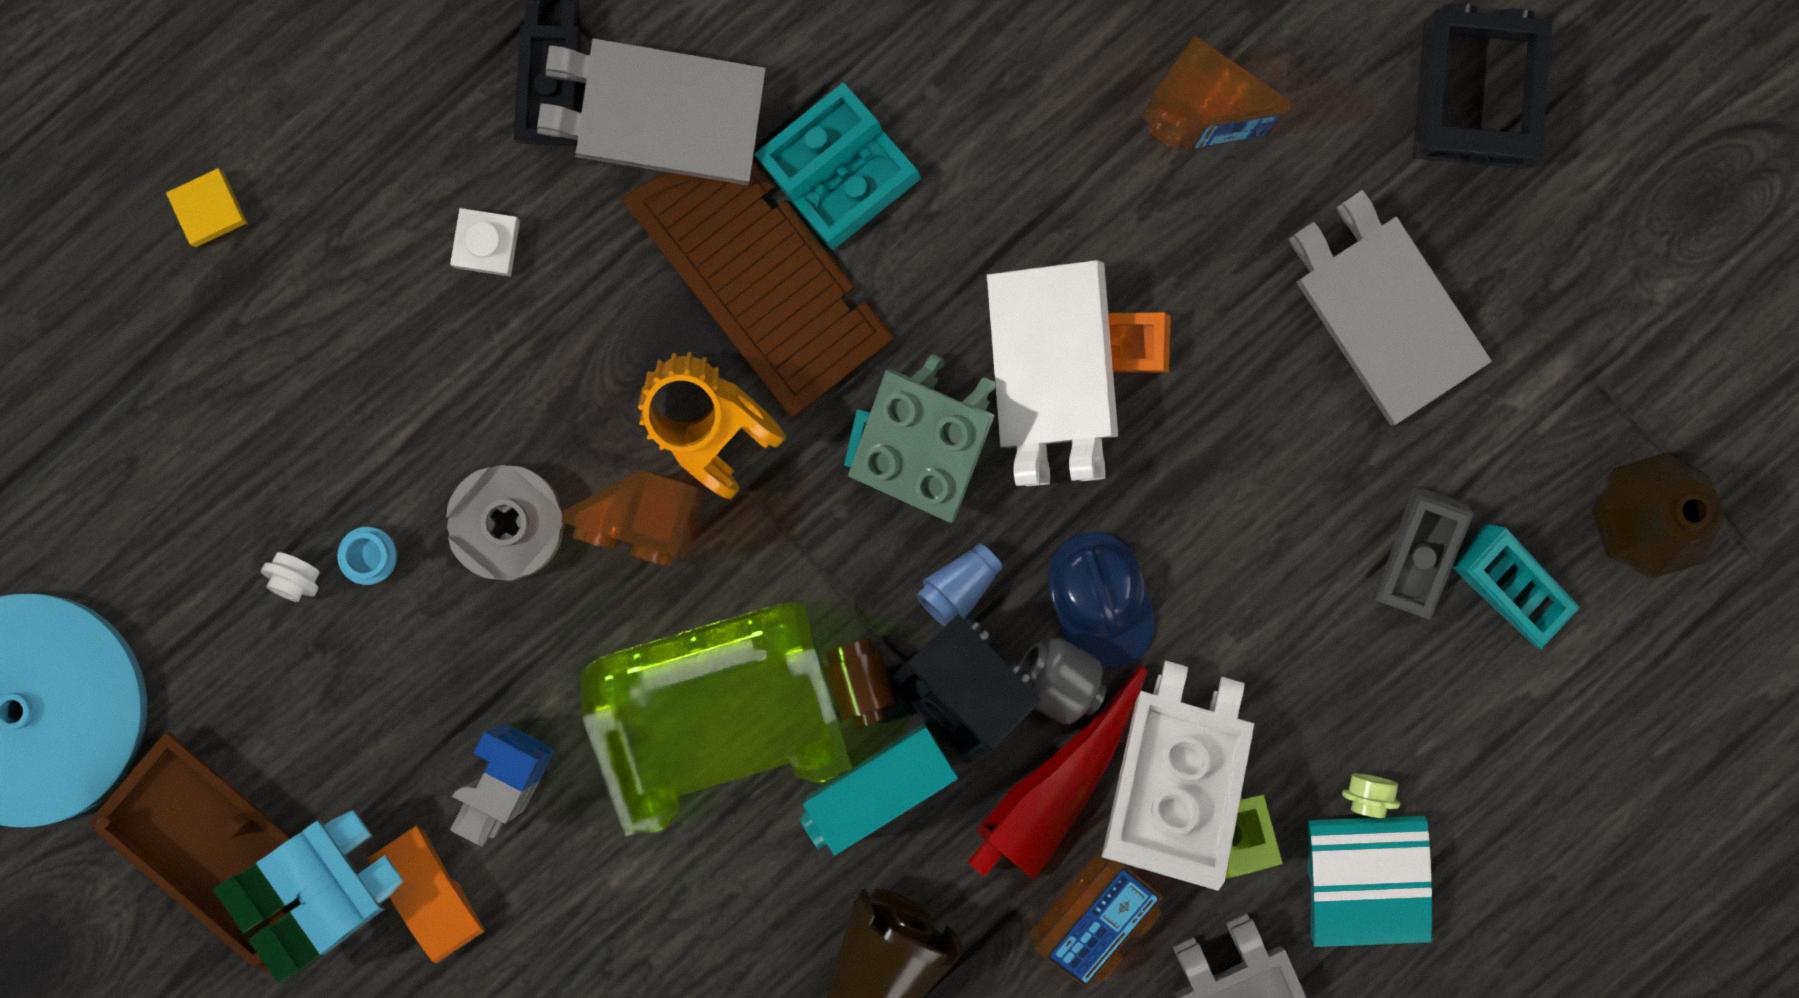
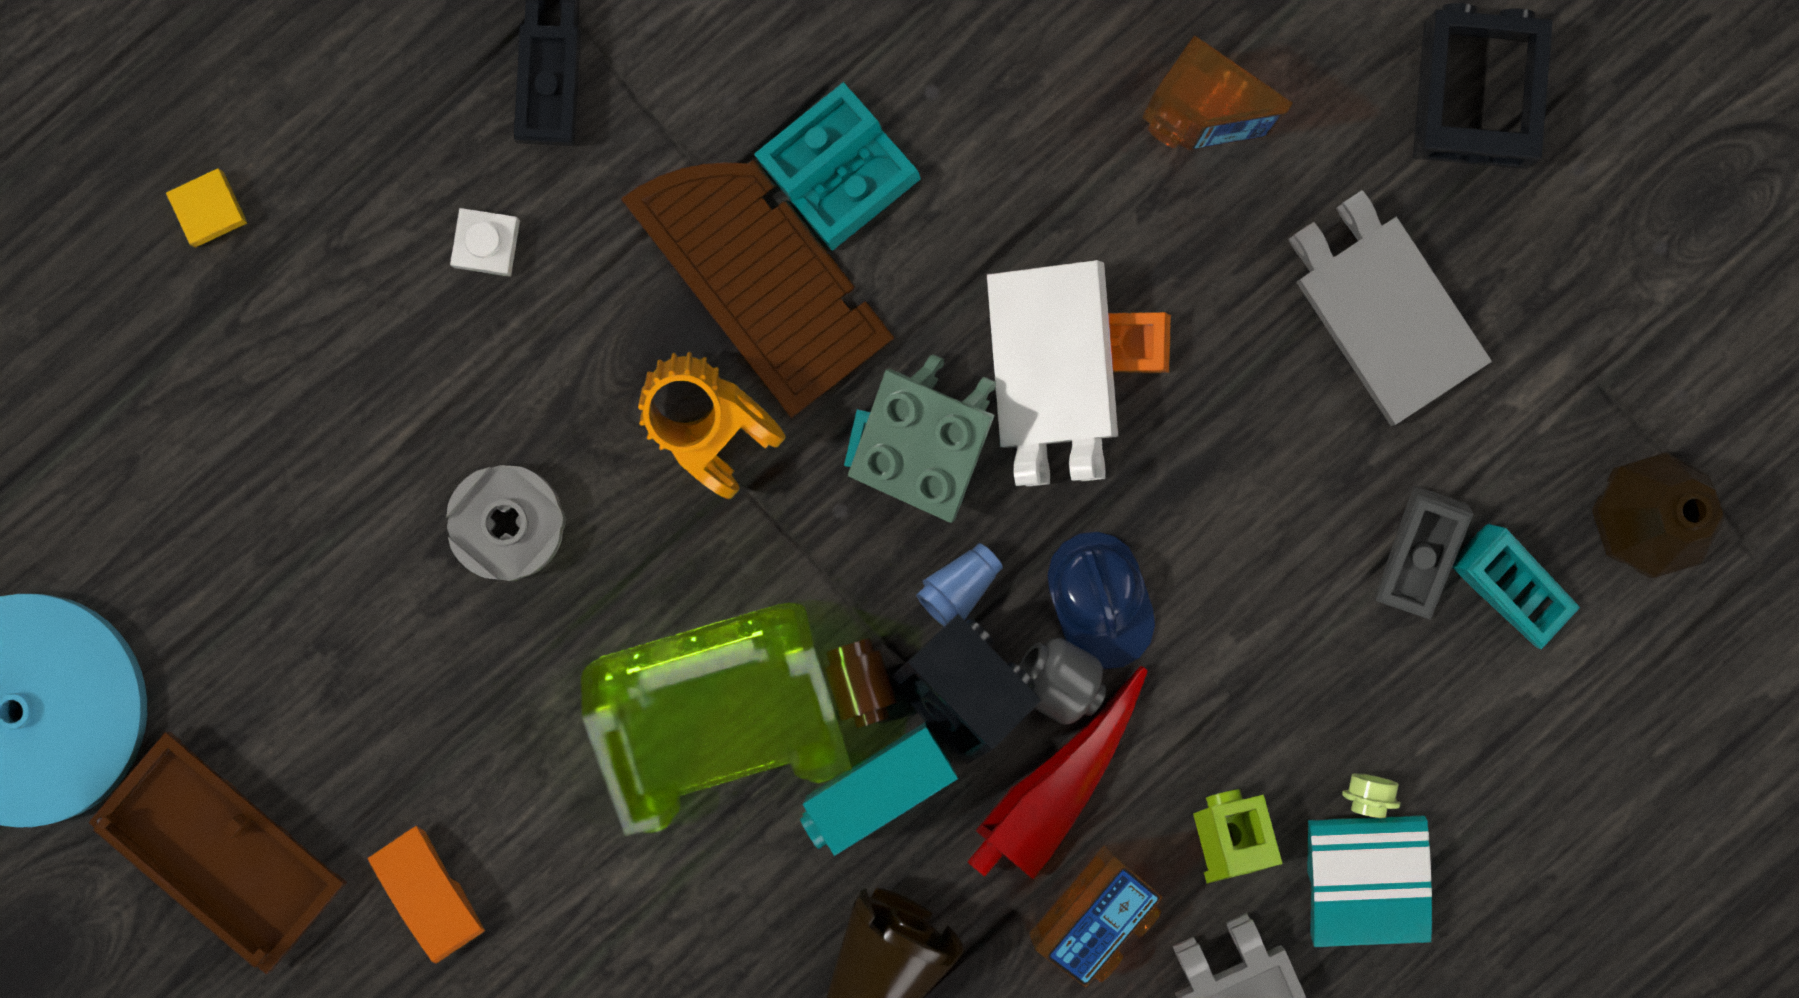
(290, 577): white plate -> none
(322, 878): medium azure hips -> none
(367, 555): medium azure plate -> none
(506, 785): hips -> none
(642, 510): clear orange slope -> none
(658, 110): light grey tile -> none
(1180, 782): white tile -> none

